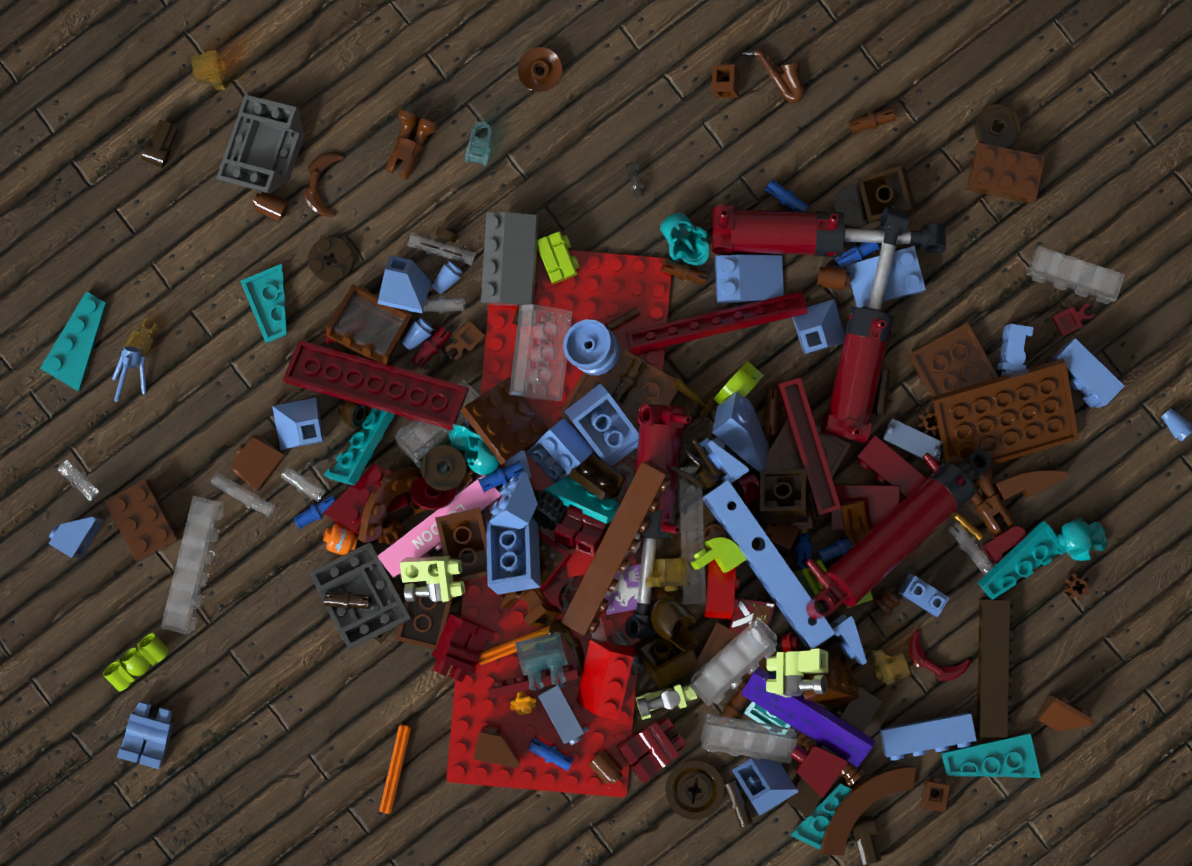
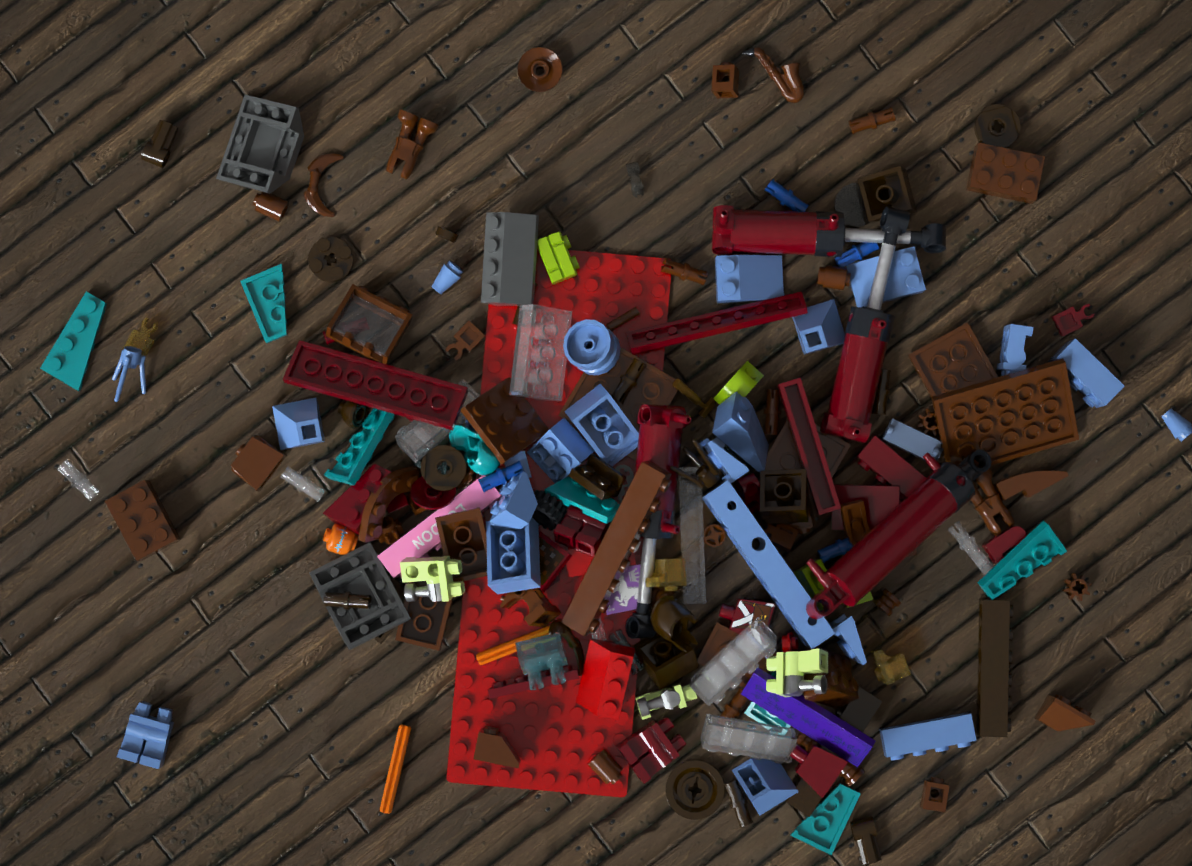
(75, 536): medium blue slope -> none
(136, 662): lime piece -> none
(192, 565): clear brick -> none
(209, 68): clear yellow brick -> none
(251, 499): clear pin -> none
(314, 513): blue pin -> none
(404, 285): medium blue slope -> none
(416, 240): clear pin -> none
(417, 334): medium blue cone -> none
(431, 347): dark red pin -> none
(444, 304): clear pin -> none
(460, 647): dark red hips -> none
(479, 146): clear light blue piece -> none
(523, 703): light orange plant -> none
(550, 754): blue pin -> none
(562, 715): sand blue brick -> none
(564, 595): clear smoke arm -> none
(685, 239): teal head -> none
(721, 592): red brick -> none
(723, 551): lime brick -> none
(803, 549): blue pin -> none
(859, 800): reddish brown tile -> none
(920, 659): dark red piece -> none
(923, 595): medium blue hips -> none
(976, 533): pearl gold piece -> none
(997, 758): teal wing -> none
(1075, 274): clear brick -> none
(1080, 538): teal head -> none

